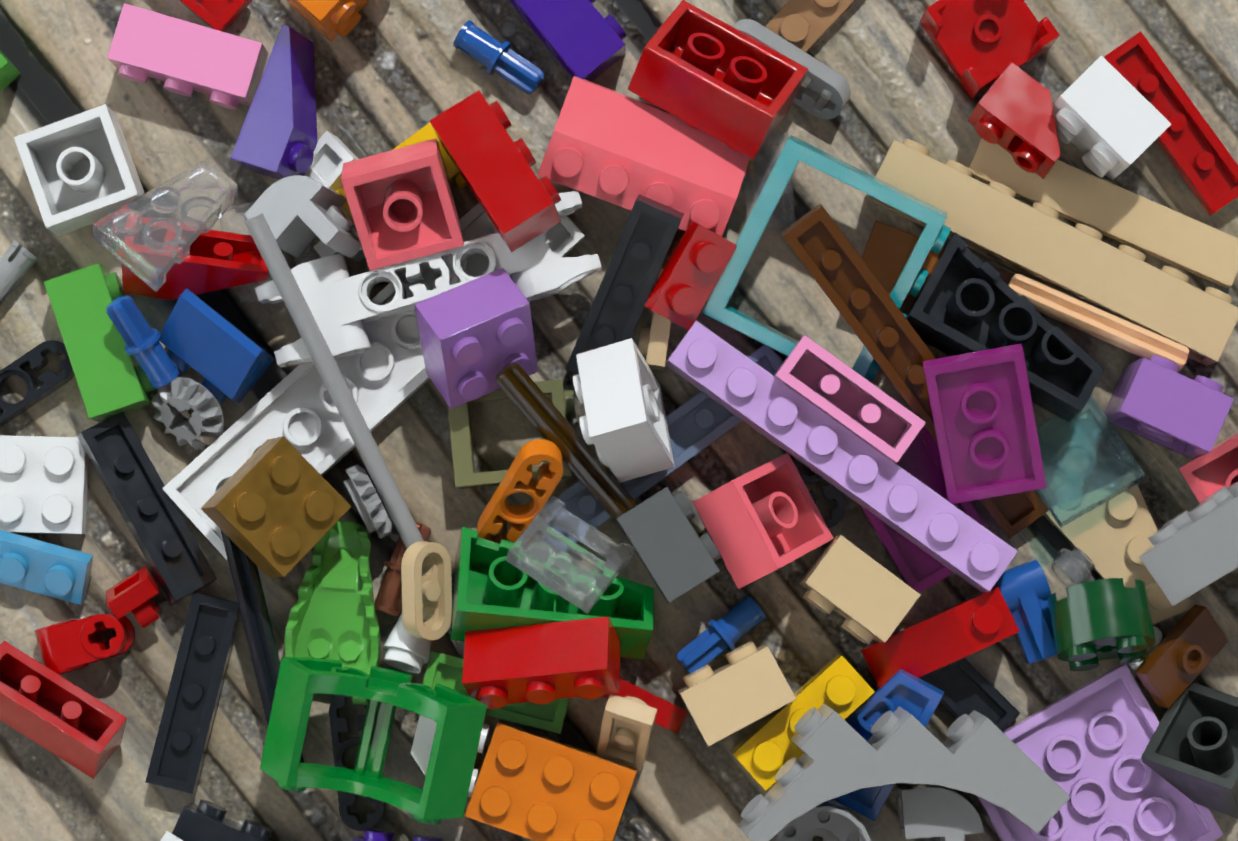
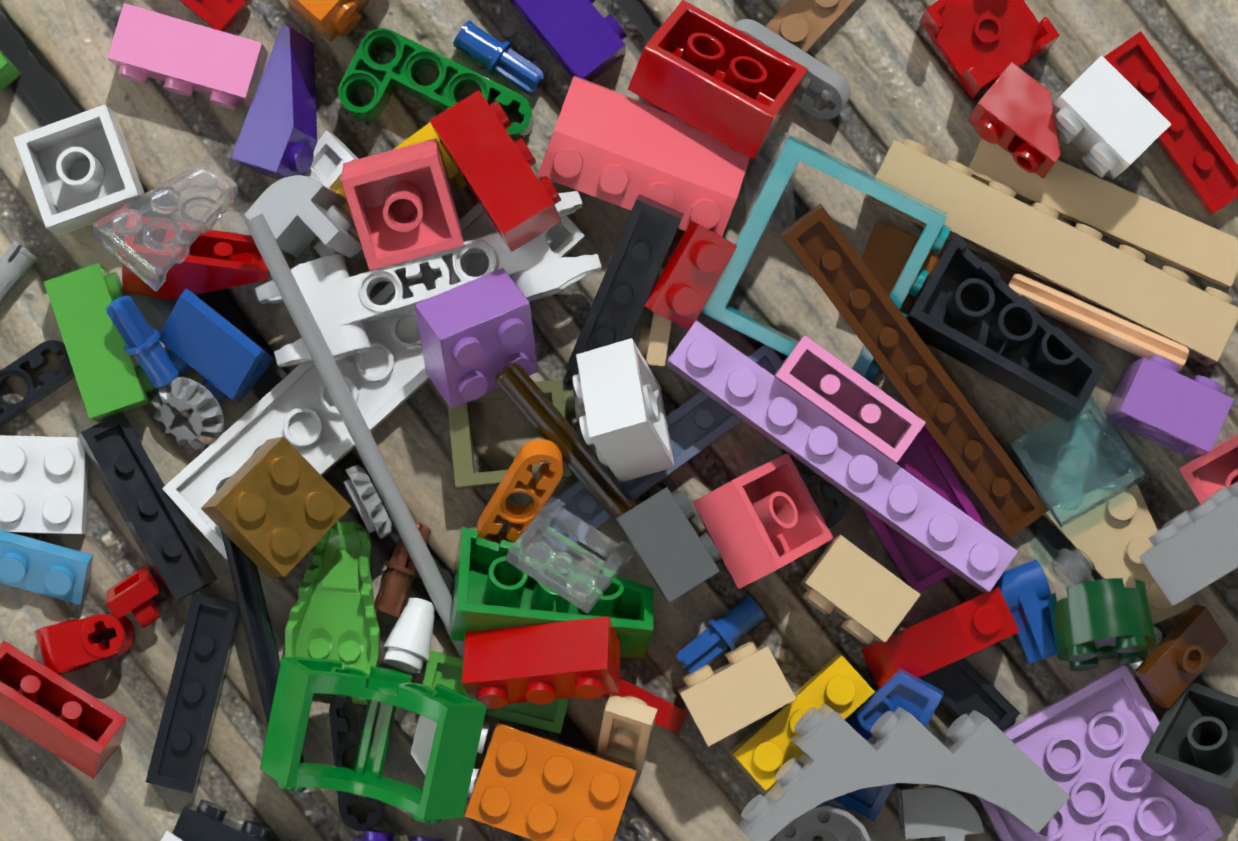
(400, 75): none -> green beam
(426, 590): tan plate -> none
(985, 424): magenta plate -> none

